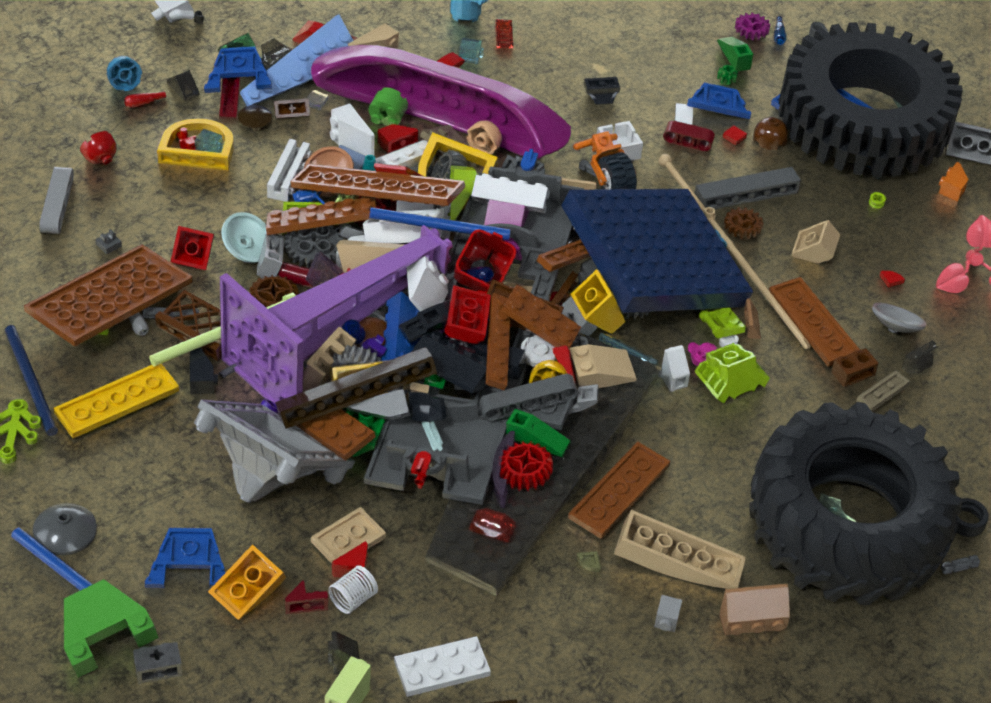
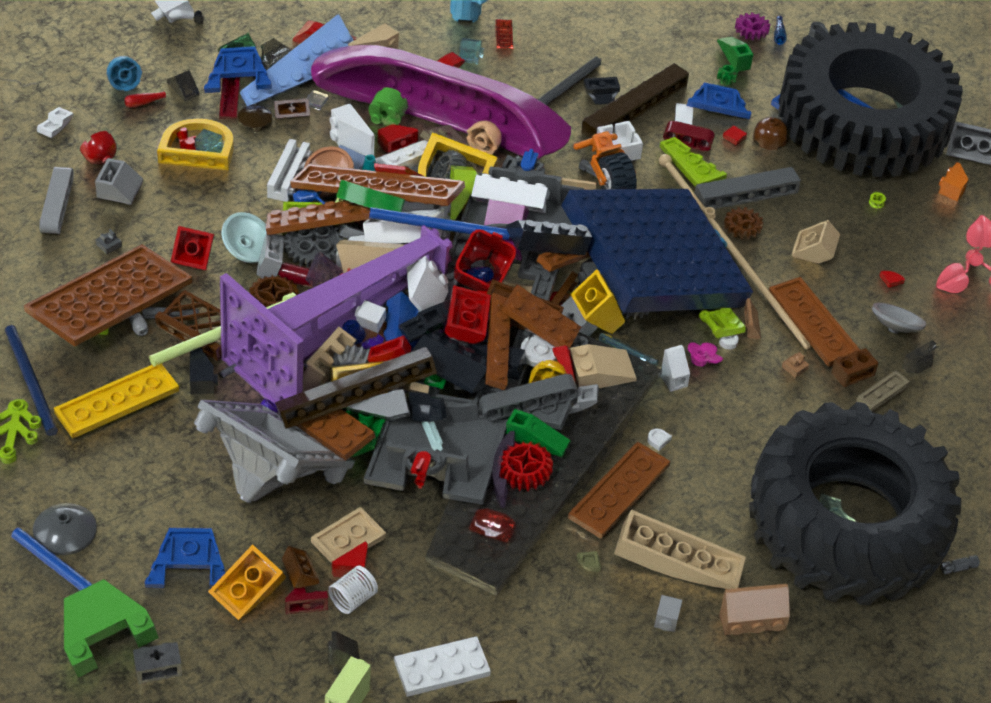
(56, 122): none -> white slope
(118, 182): none -> light grey slope
(299, 567): none -> reddish brown slope
(369, 197): none -> green slope
(370, 316): none -> white brick
(389, 350): none -> red slope
(549, 237): none -> black slope
(570, 80): none -> dark grey axle
(637, 100): none -> dark brown brick
(658, 438): none -> white tile
(690, 163): none -> lime wing
(731, 372): lime slope -> none
(795, 364): none -> medium nougat tile
(977, 509): black tyre -> none

